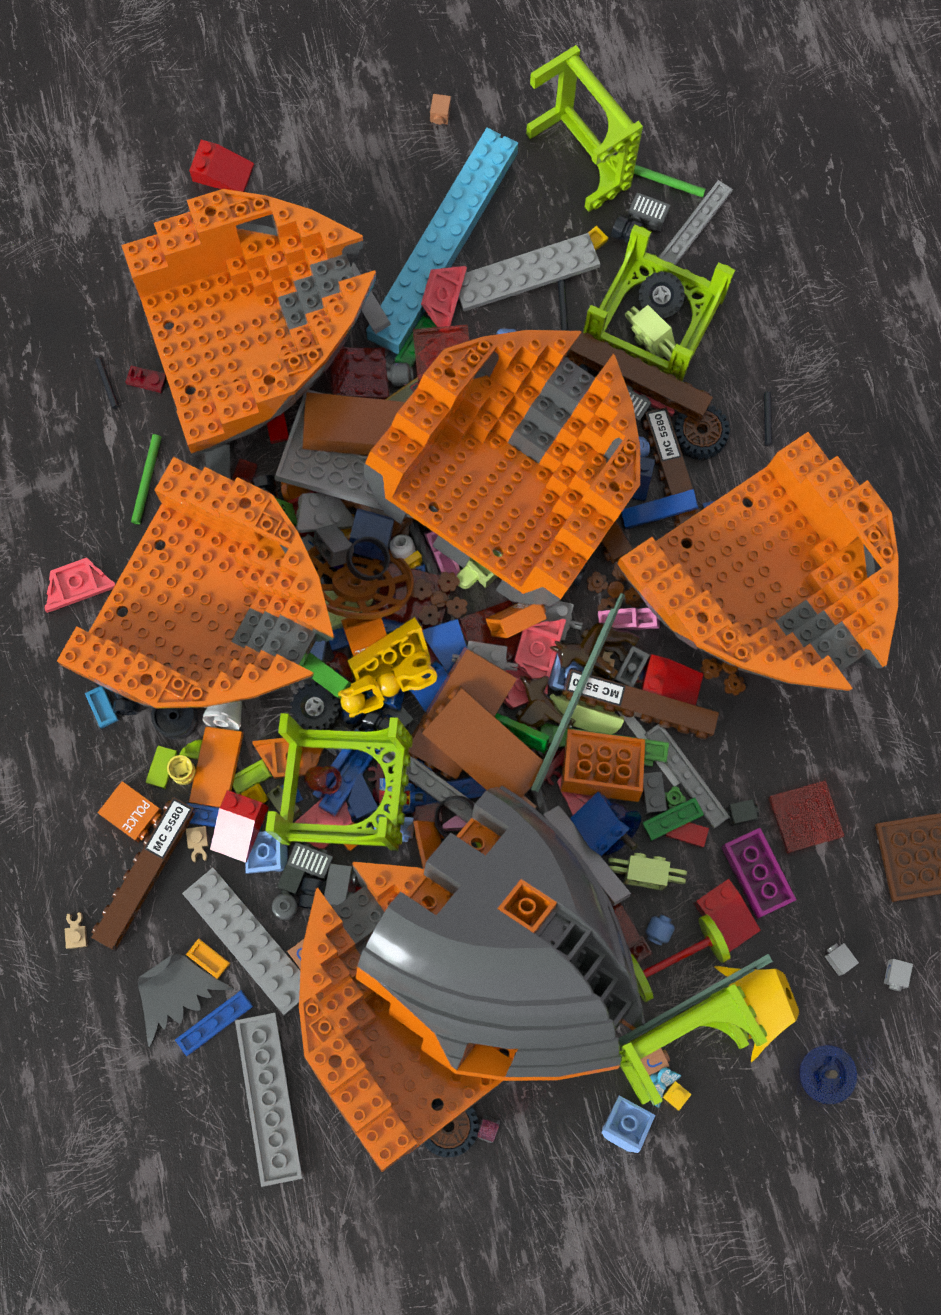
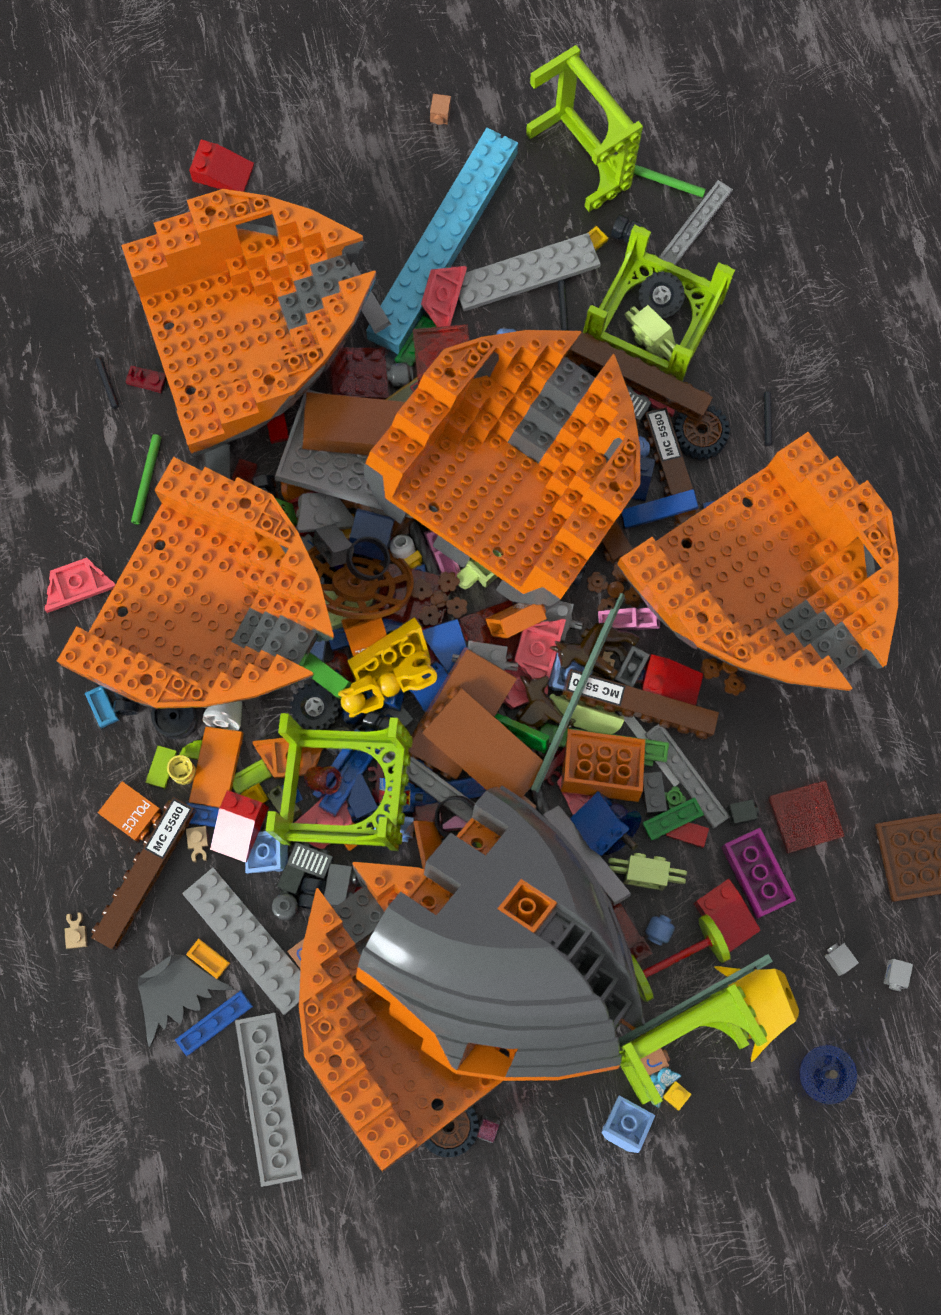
(648, 211): dark grey brick -> none

